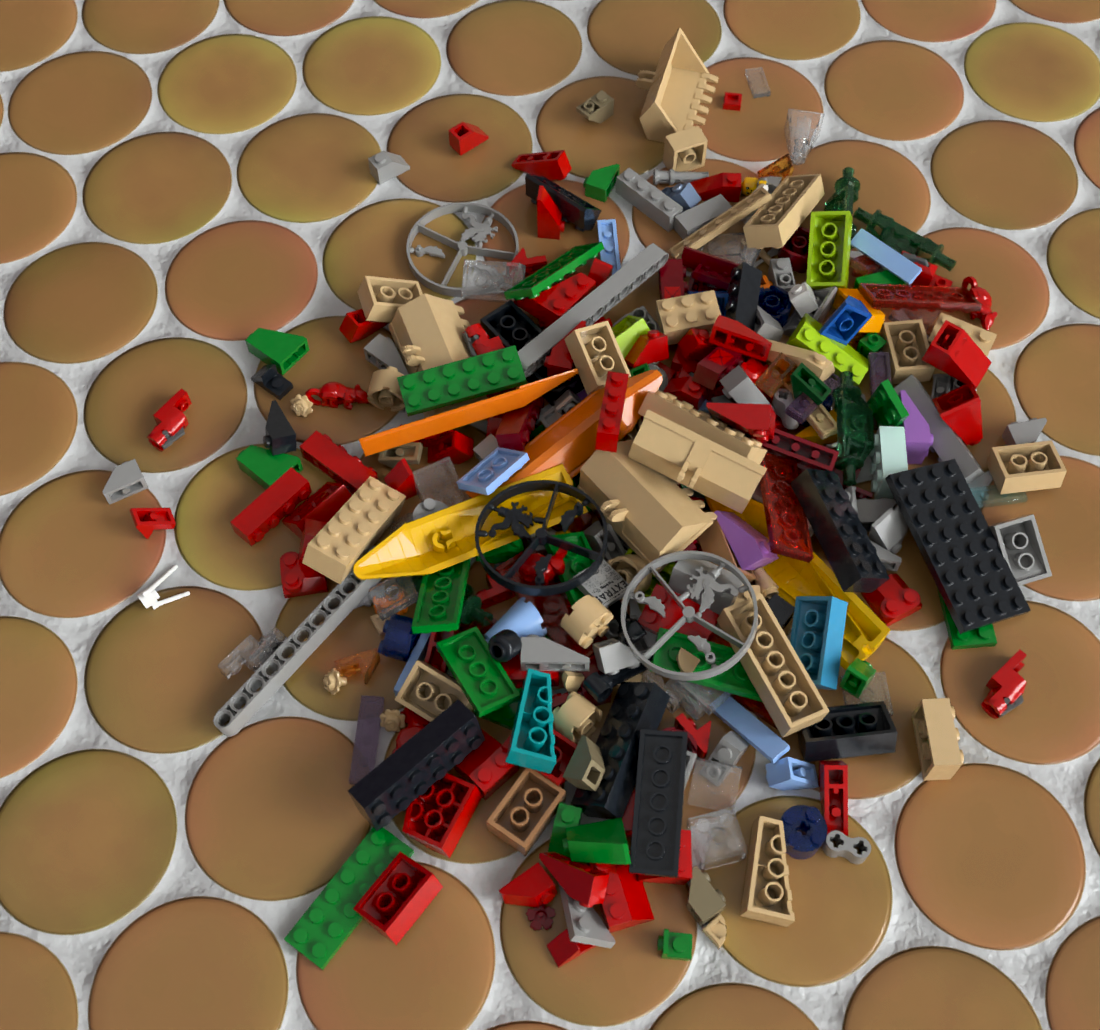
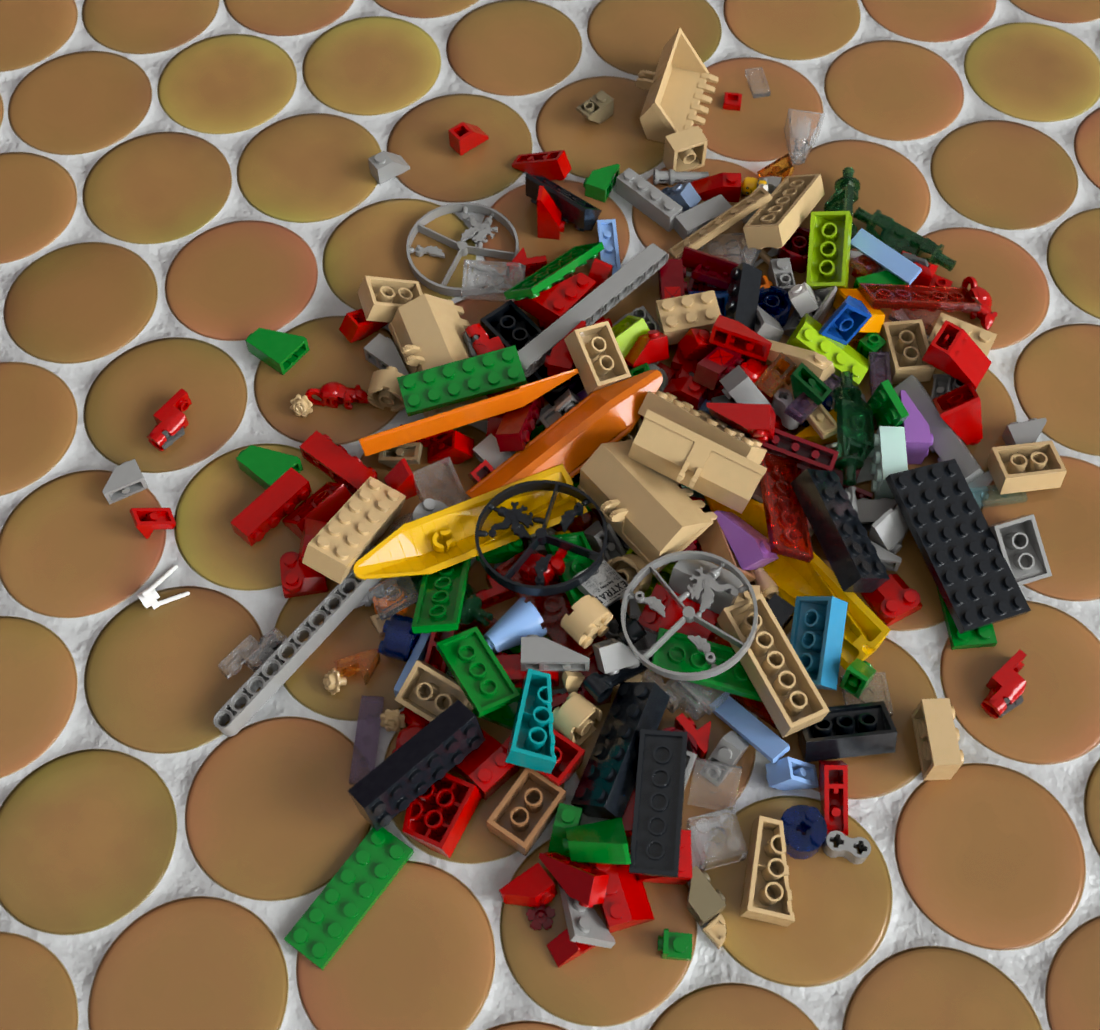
(272, 382): black slope -> none
(280, 435): black slope -> none
(398, 897): red slope -> none
(493, 471): light blue plate -> none
(504, 645): black head -> none
(585, 766): dark tan slope -> none
(611, 411): red brick -> none
(686, 661): tan tile -> none

